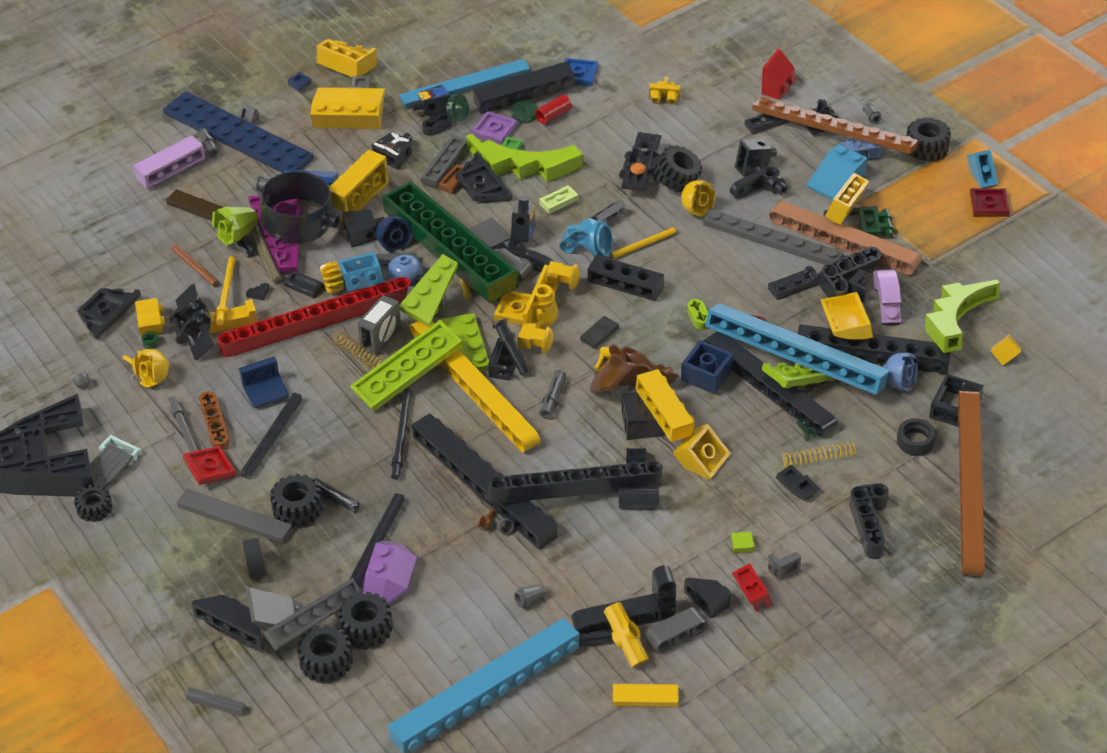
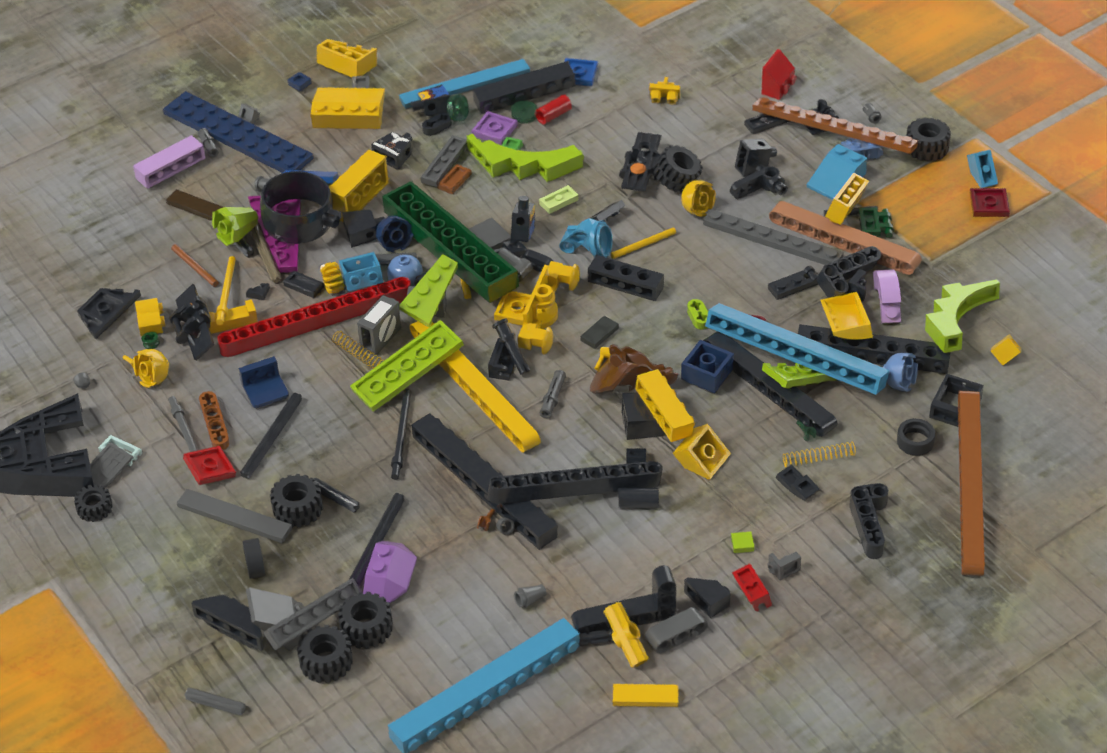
(468, 331): lime wing -> none
(481, 181): black wing -> none

